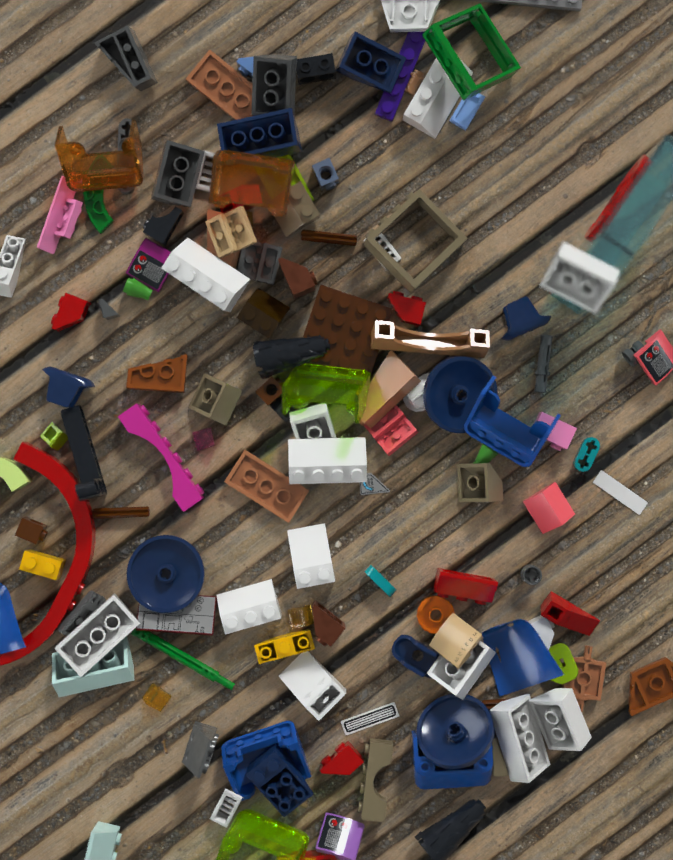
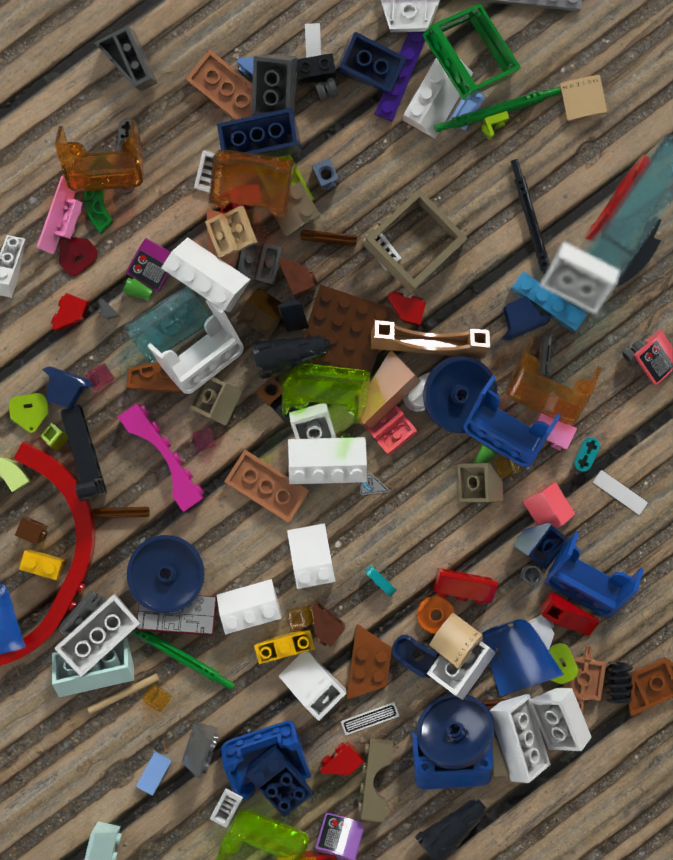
(29, 416): none -> lime piece
(74, 249): none -> dark red piece
(100, 376): none -> clear pink slope
(123, 693): none -> tan bar
(153, 773): none -> light blue tile
(162, 228): black arch -> none
(168, 322): none -> clear light blue slope
(177, 174): dark grey slope -> none
(205, 357): none -> white windscreen
(293, 315): none -> black slope
(312, 40): none -> white sticker
(330, 87): none -> dark grey wheel
(368, 663): none -> dark orange wing
(414, 82): medium nougat pin -> none
(496, 121): none -> lime bracket
(507, 467): none -> clear yellow slope
(510, 105): none -> green axle
(530, 216): none -> black axle
(541, 543): none -> dark blue slope
(546, 394): none -> clear orange windscreen
(548, 302): none -> dark azure brick
(584, 97): none -> tan slope
(588, 585): none -> blue windscreen
(620, 683): none -> black piece
(641, 257): none -> black slope

